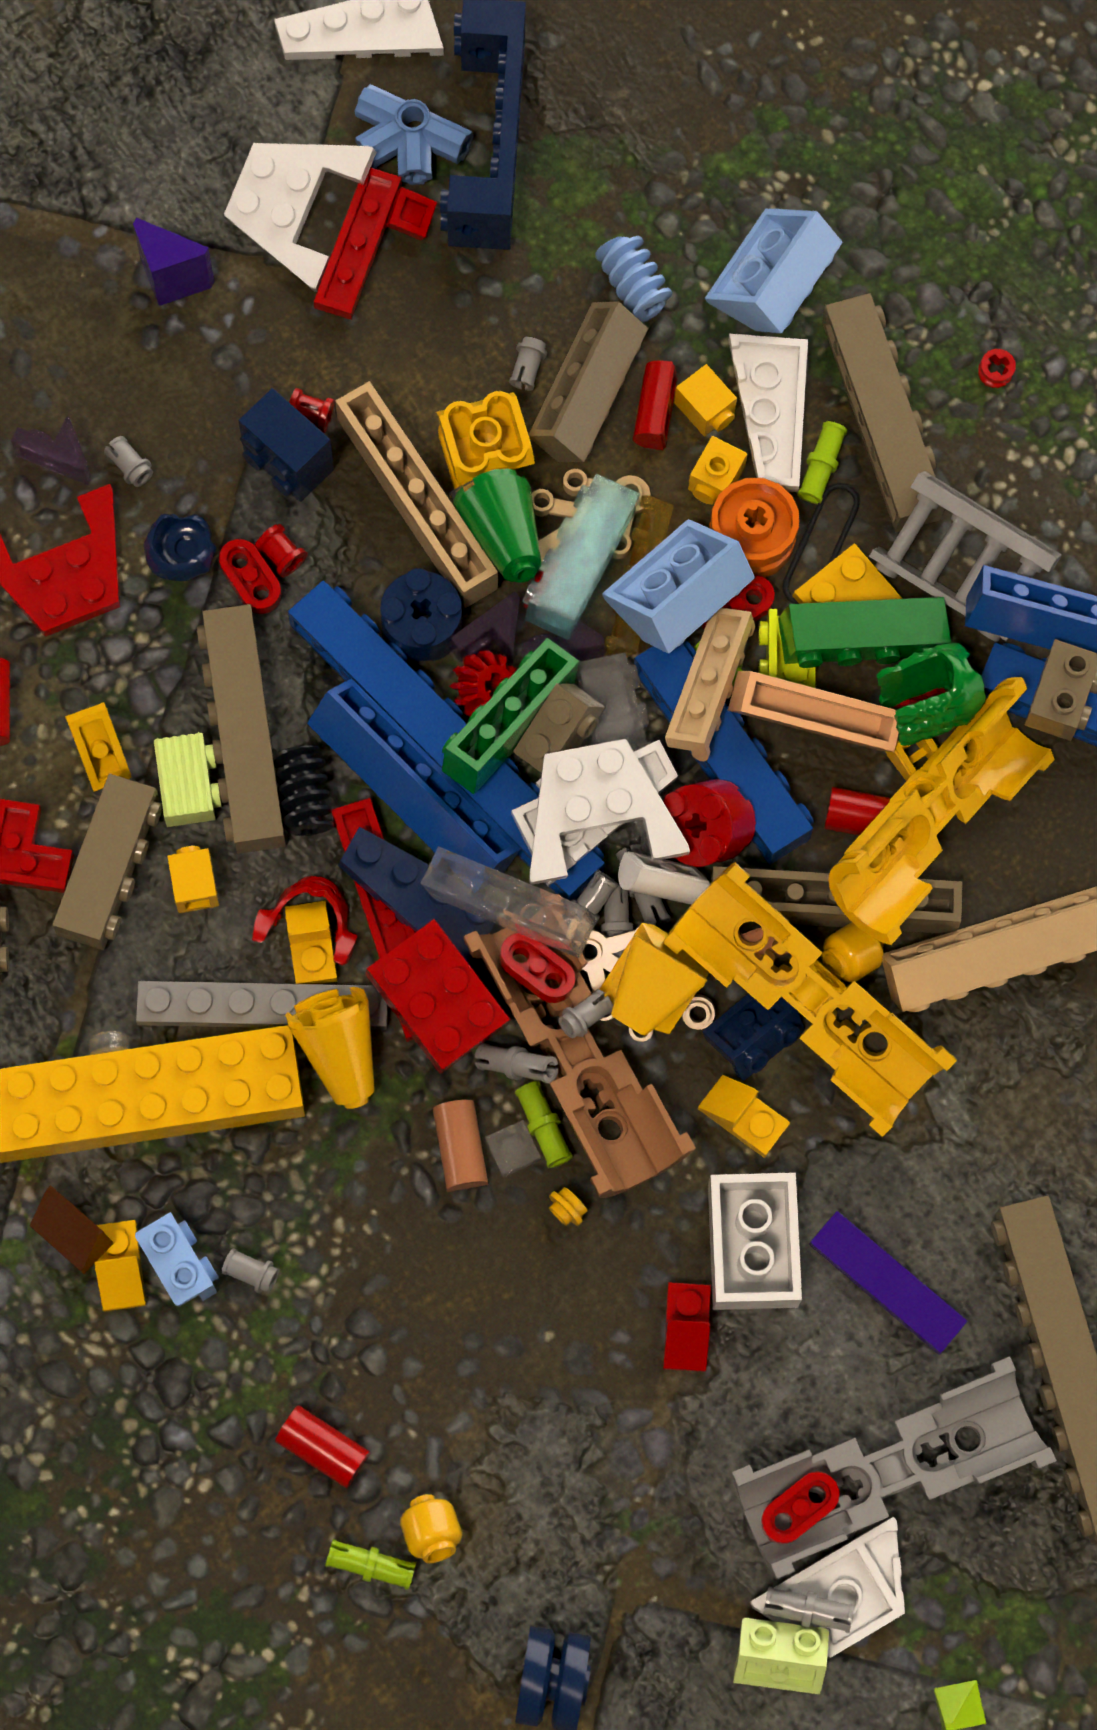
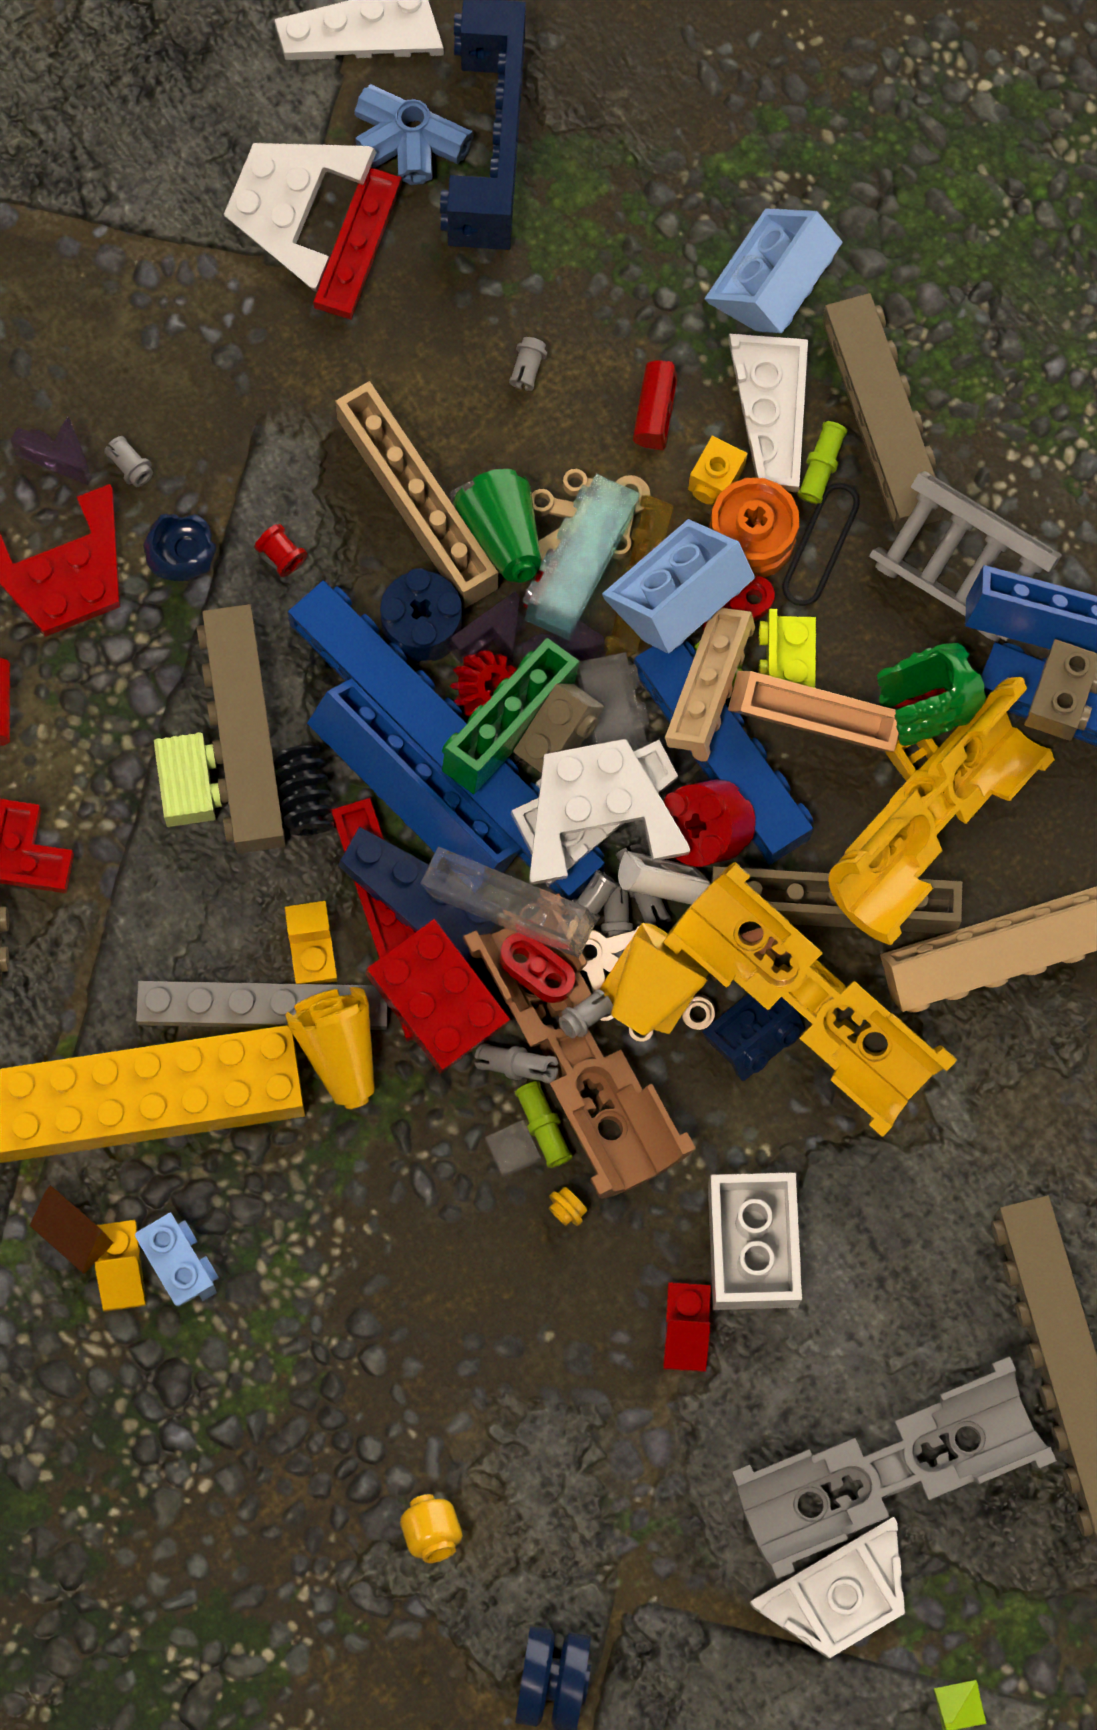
(98, 745): yellow slope -> none
(107, 861): dark tan brick -> none
(108, 1042): clear tile -> none
(172, 263): dark purple slope -> none
(193, 879): yellow brick -> none
(250, 578): red plate -> none
(251, 1271): light grey pin -> none
(285, 446): dark blue brick -> none
(314, 409): red bush -> none
(315, 887): red helmet -> none
(322, 1446): red brick -> none
(370, 1564): lime pin -> none
(411, 213): red plate -> none
(460, 1145): nougat brick -> none
(484, 436): yellow piece -> none
(588, 382): dark tan brick -> none
(633, 277): light blue piece -> none
(706, 401): yellow brick -> none
(744, 1115): yellow slope -> none
(781, 1656): yellowish green bracket -> none
(799, 1508): red plate -> none
(808, 1609): light grey pin -> none
(846, 579): yellow wing -> none
(851, 953): yellow head -> none
(852, 810): red brick -> none
(861, 630): green brick -> none
(888, 1282): dark purple tile -> none
(995, 379): red bush -> none

